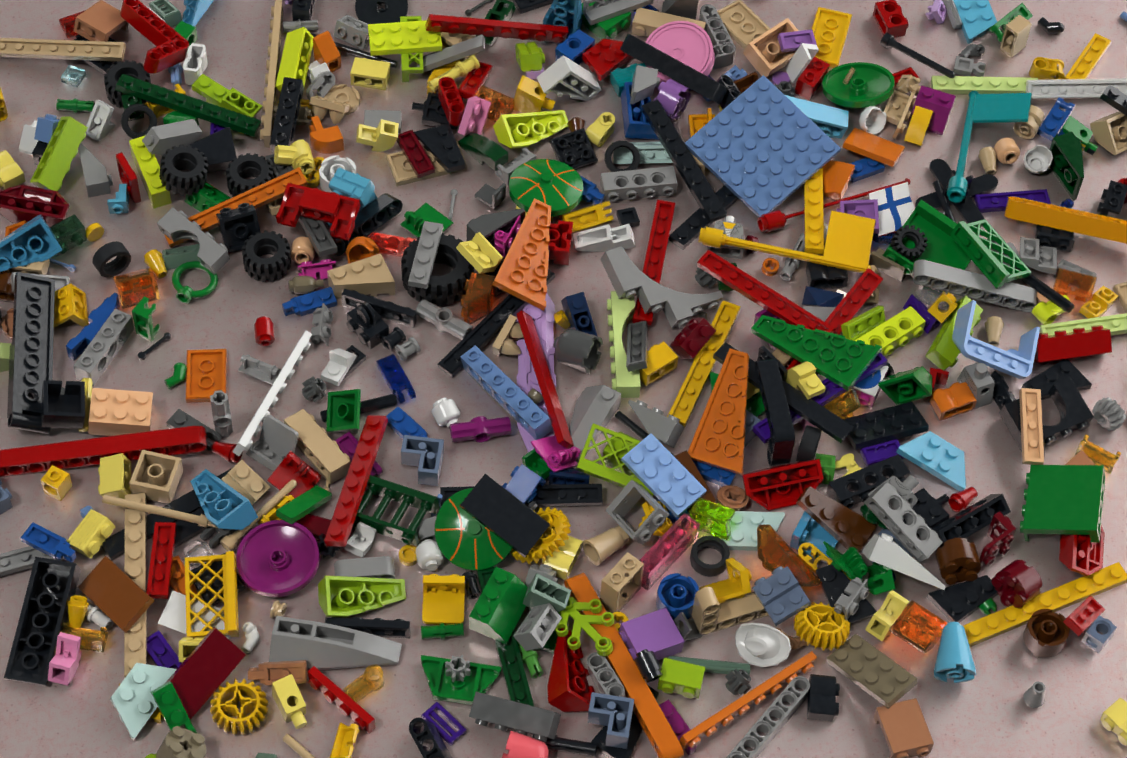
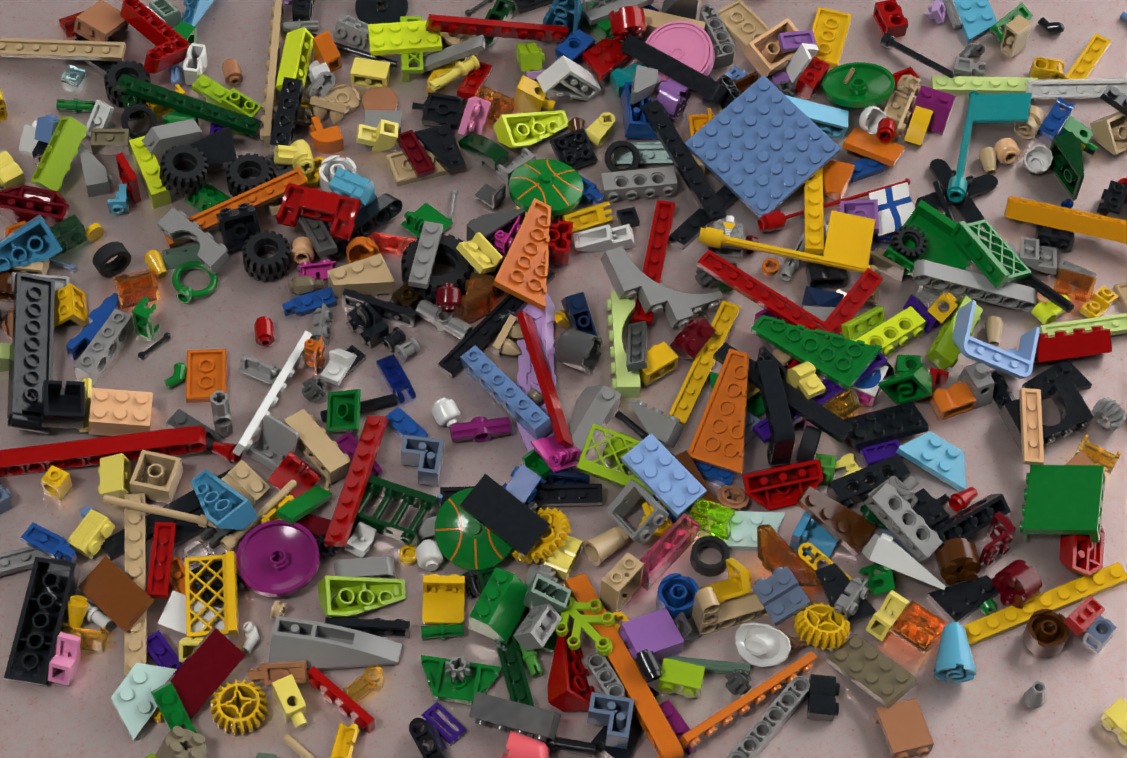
(109, 141): none -> dark tan panel
(232, 72): none -> nougat brick
(314, 353): none -> orange hinge
(380, 99): none -> nougat tile
(404, 295): none -> dark brown bracket
(448, 297): none -> dark red head
(451, 100): red beam -> none
(627, 21): none -> red brick
(850, 561): green hinge -> none
(886, 130): none -> red brick
(904, 362): none -> green brick
(997, 201): dark purple tile -> none

